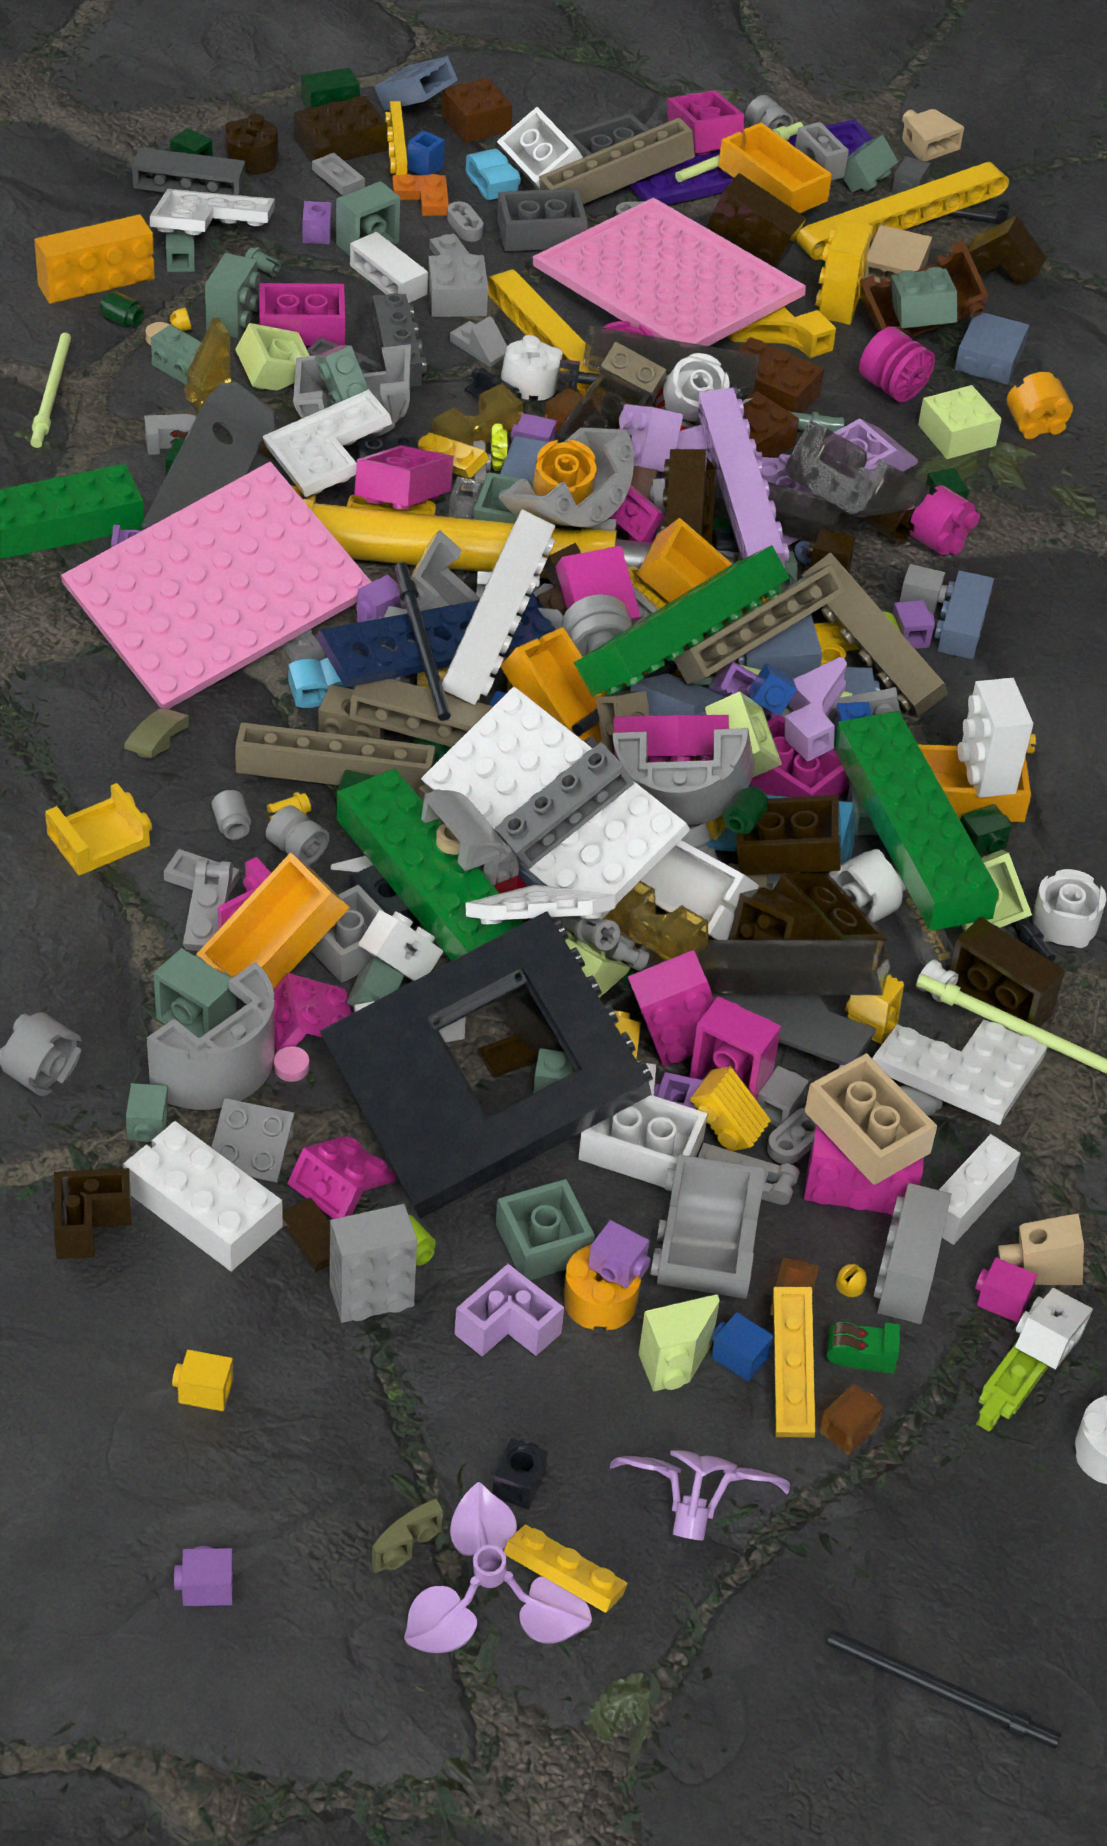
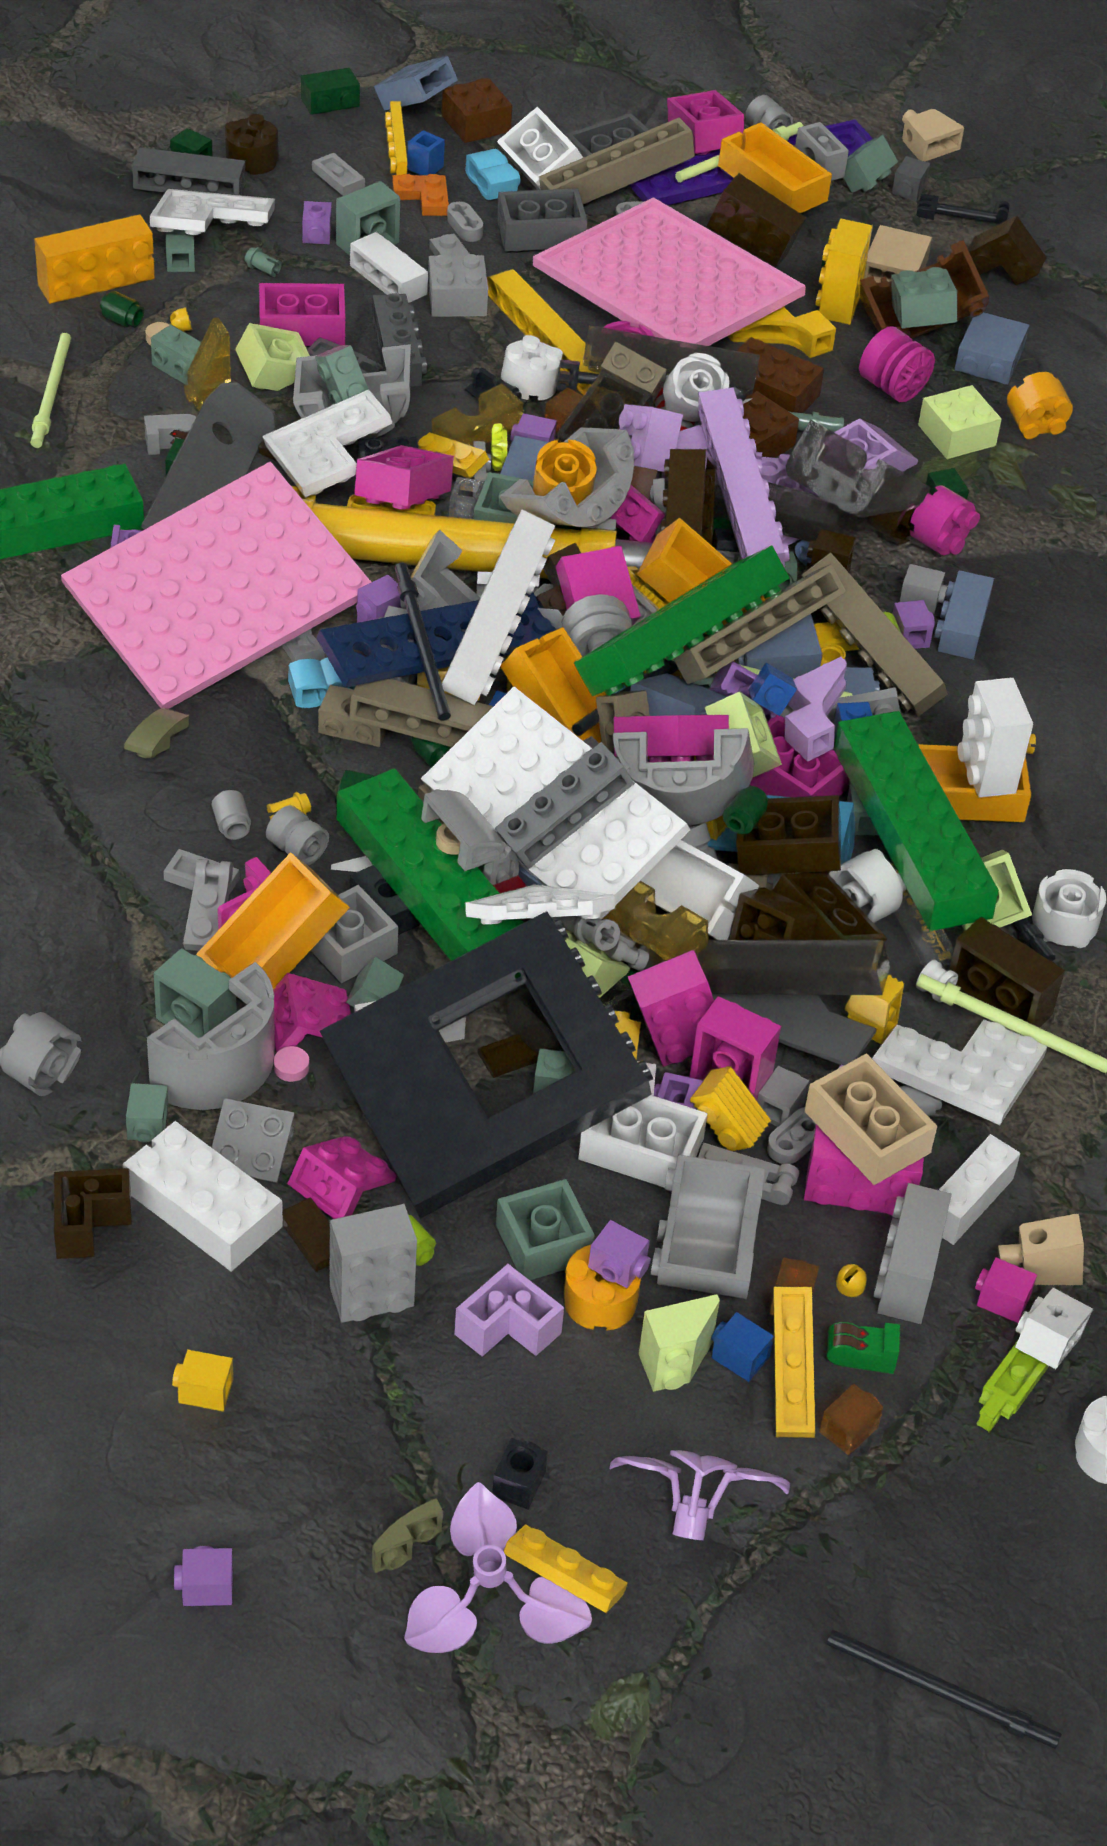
(100, 831): yellow panel -> none
(232, 293): sand green brick -> none
(326, 756): dark tan brick -> none
(343, 128): dark brown brick -> none
(401, 946): white brick -> none
(480, 341): light grey slope -> none
(912, 205): yellow beam -> none
(987, 829): dark green brick -> none

